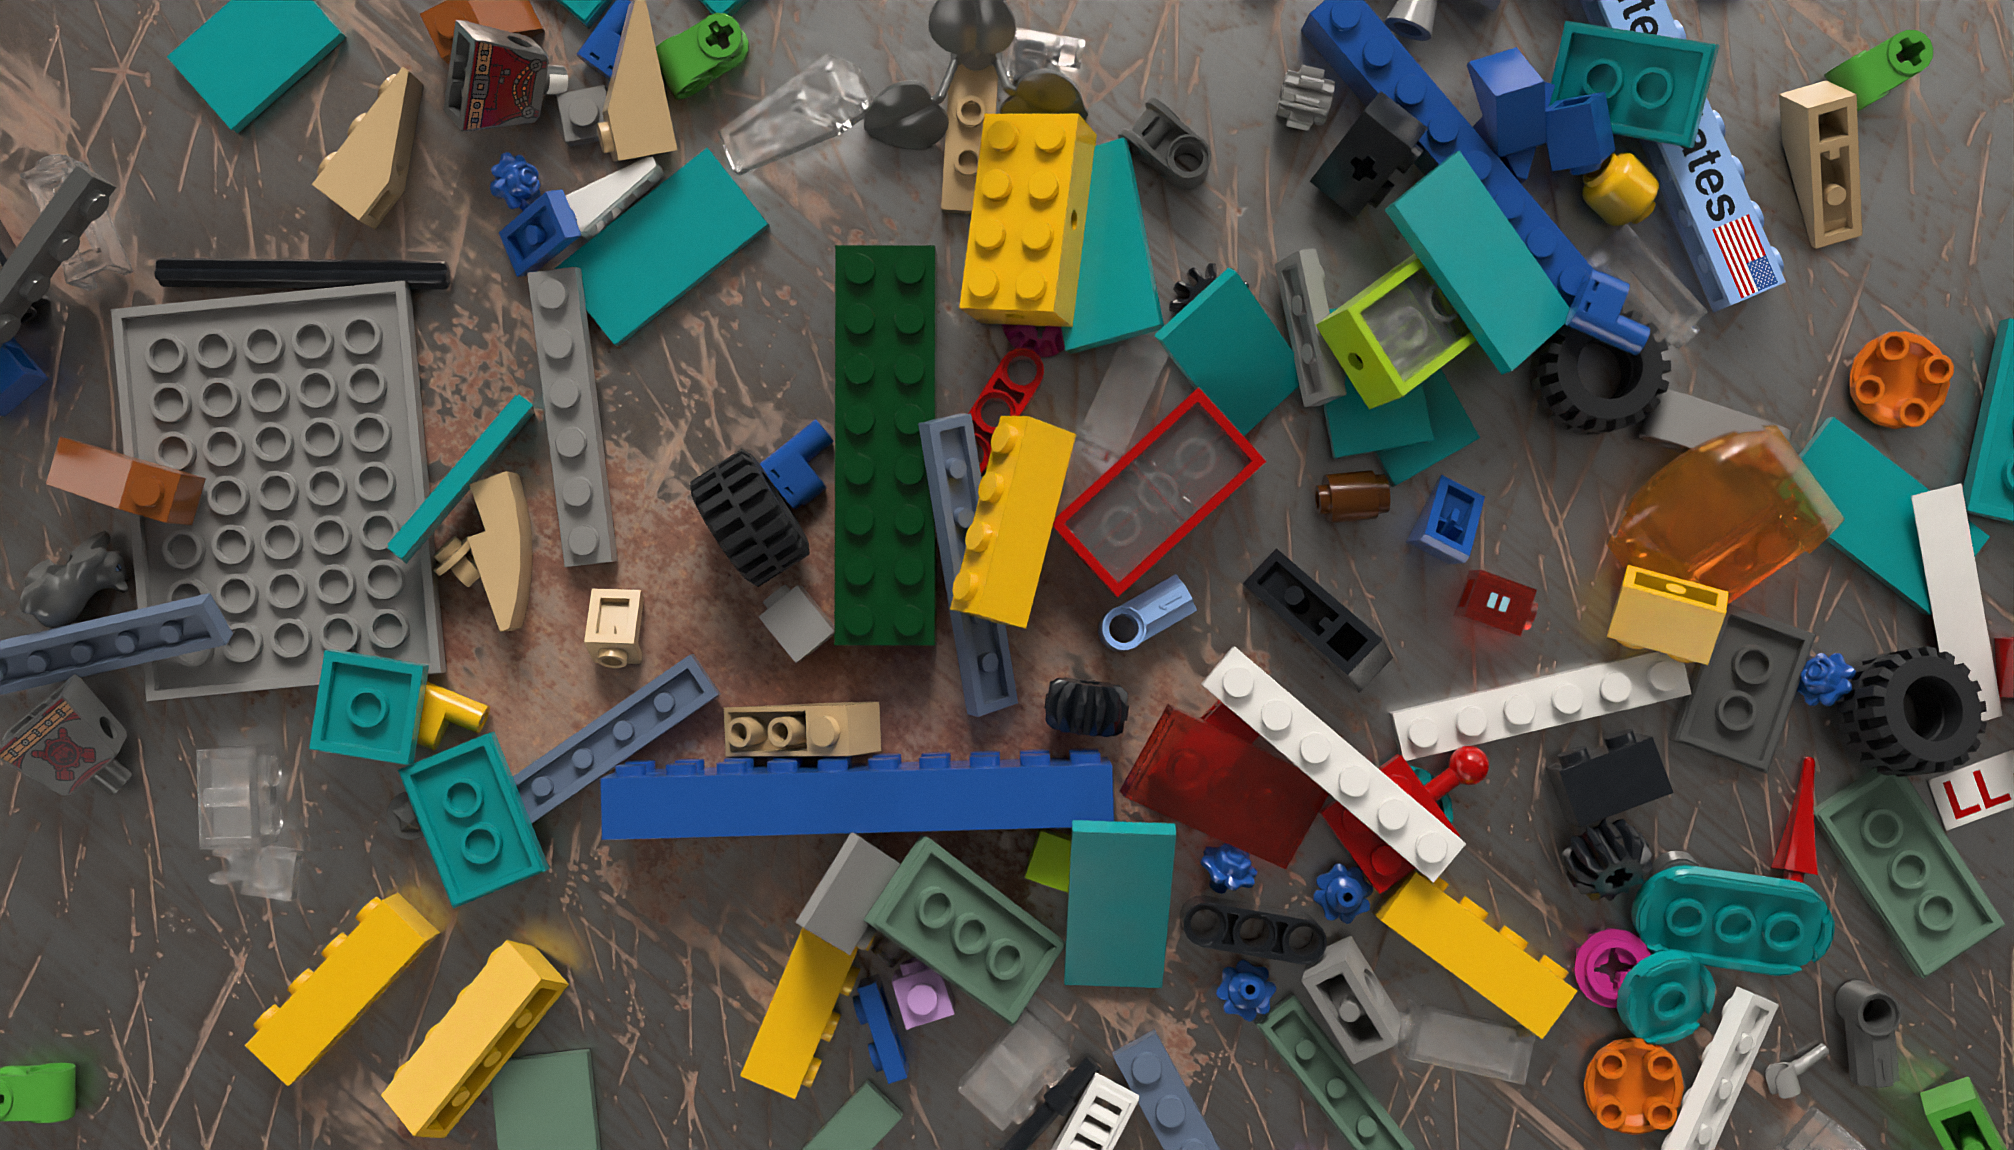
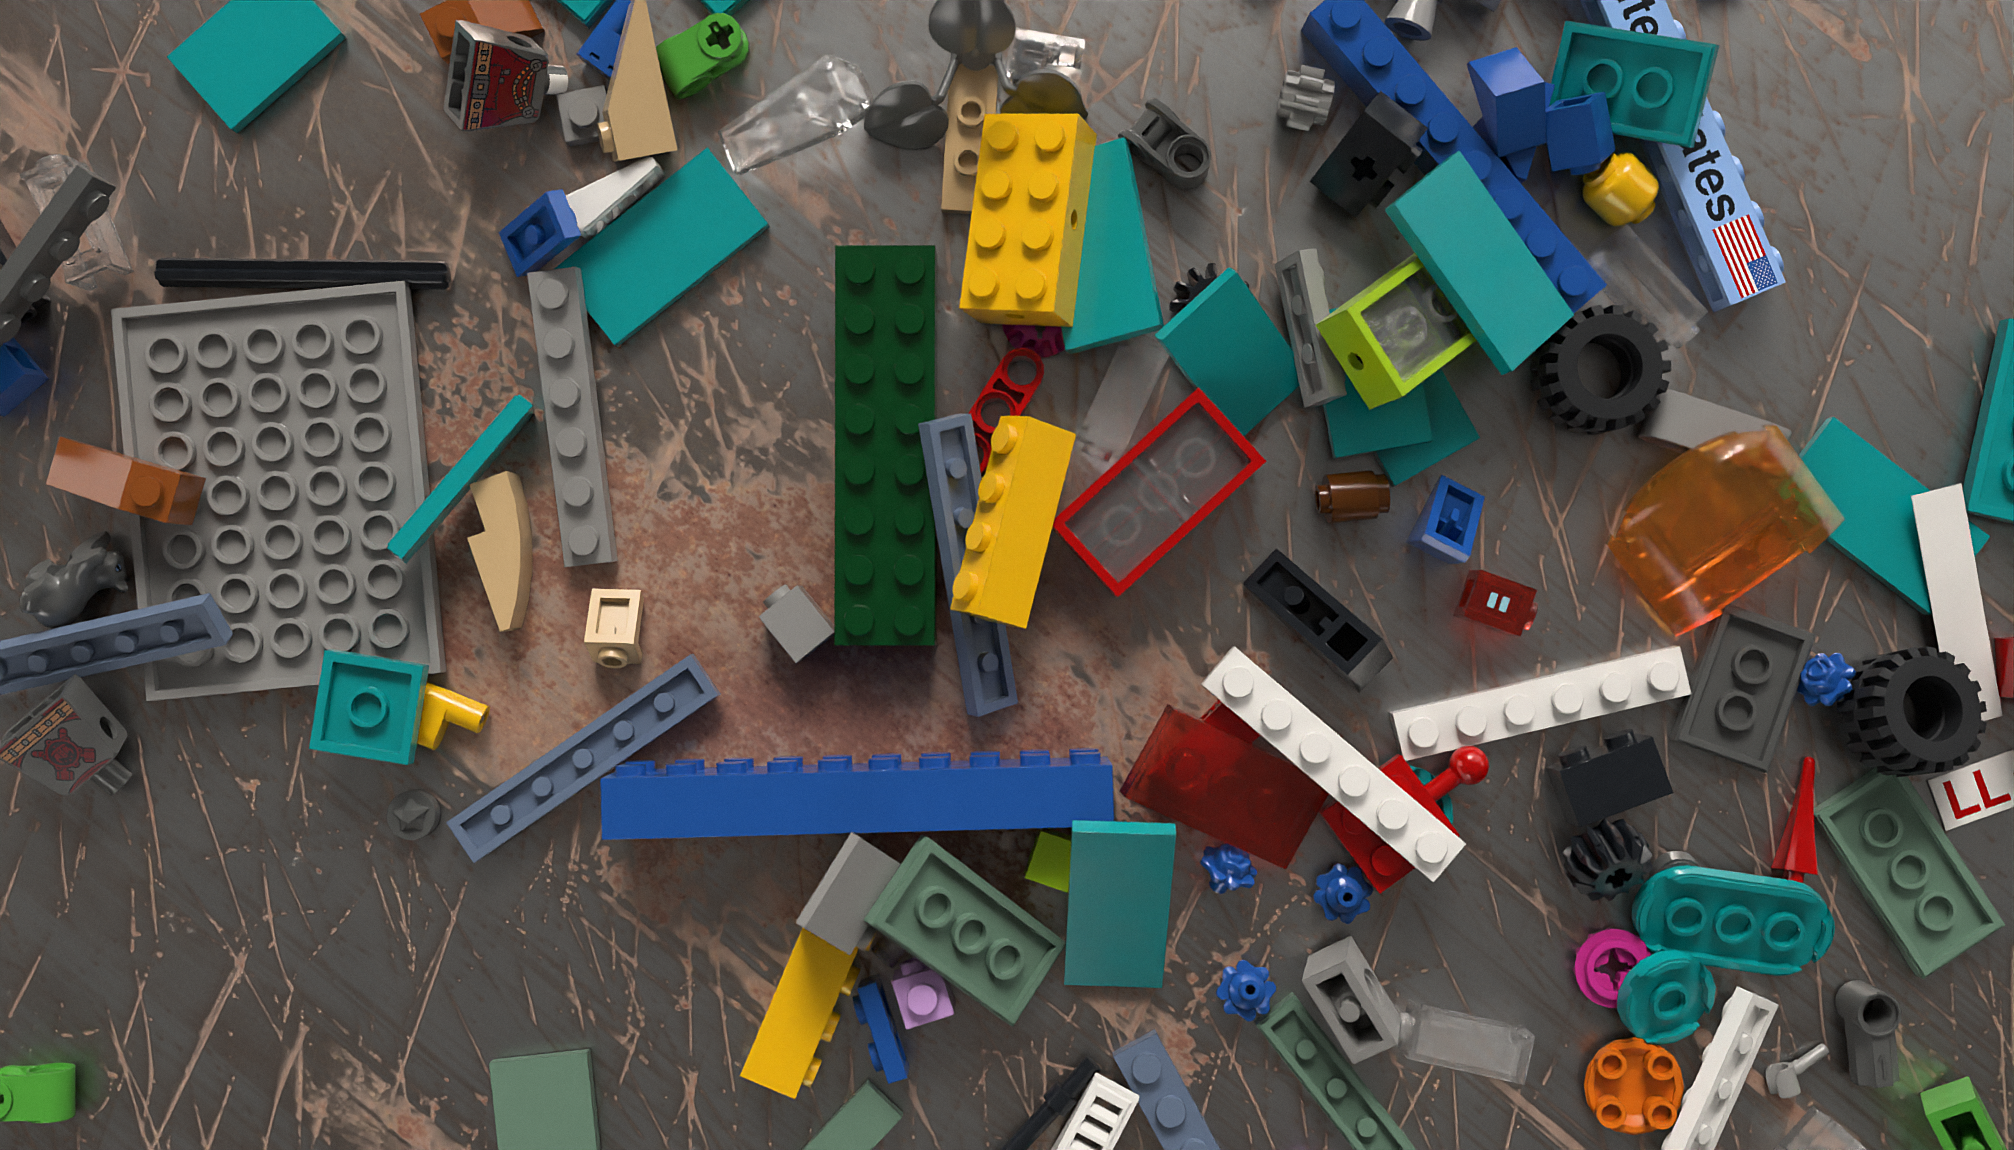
(238, 796): clear brick -> none
(265, 871): clear plate -> none
(341, 988): yellow brick -> none
(374, 160): tan slope -> none
(455, 556): tan plate -> none
(473, 819): teal tile -> none
(474, 1039): yellow brick -> none
(515, 181): blue plant -> none
(749, 518): black tyre -> none
(790, 468): blue piece -> none
(803, 729): tan slope -> none
(1015, 1070): clear brick -> none
(1086, 707): black gear -> none
(1149, 613): light blue piece -> none
(1271, 944): black beam -> none
(1475, 952): yellow brick -> none
(1598, 311): blue piece -> none
(1668, 615): yellow brick -> none
(1823, 159): tan slope -> none
(1878, 70): bright green piece -> none
(1900, 380): orange dish -> none

